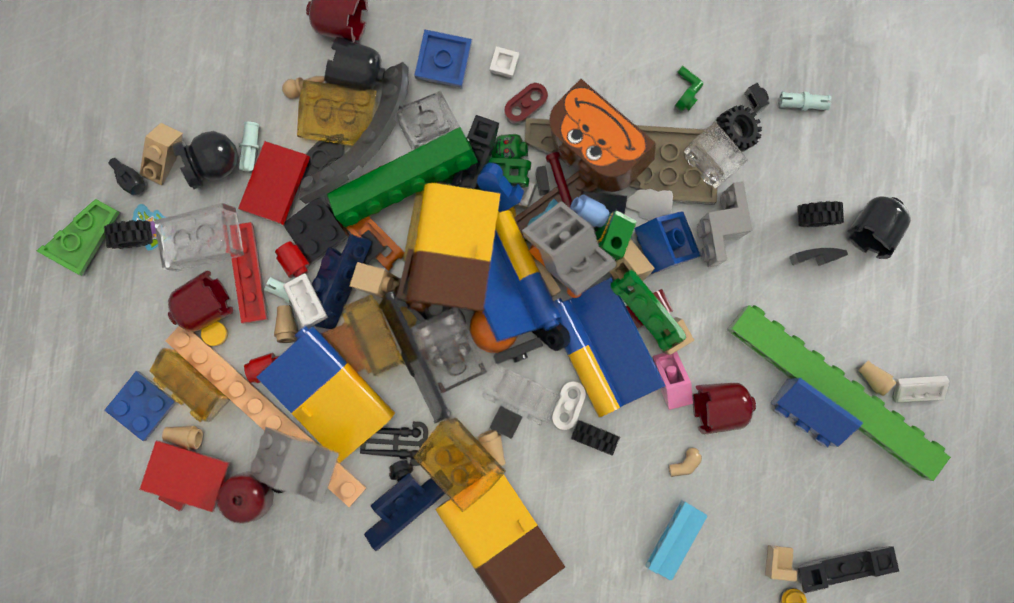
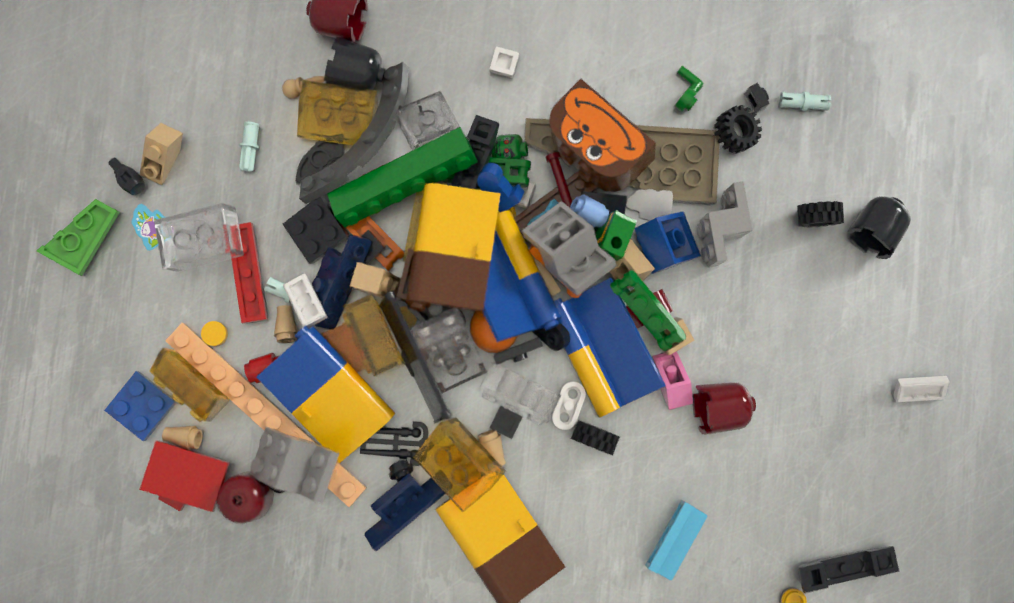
(128, 234): black tyre -> none
(198, 303): dark red cylinder -> none
(207, 157): black tile -> none
(274, 182): red tile -> none
(292, 260): red brick -> none
(443, 58): blue plate -> none
(525, 104): dark red plate -> none
(542, 180): black tile -> none
(689, 465): tan arm -> none
(714, 155): clear brick -> none
(779, 563): tan panel -> none
(815, 412): blue slope -> none
(822, 255): black slope -> none
(877, 378): tan cone -> none
(879, 424): bright green brick -> none

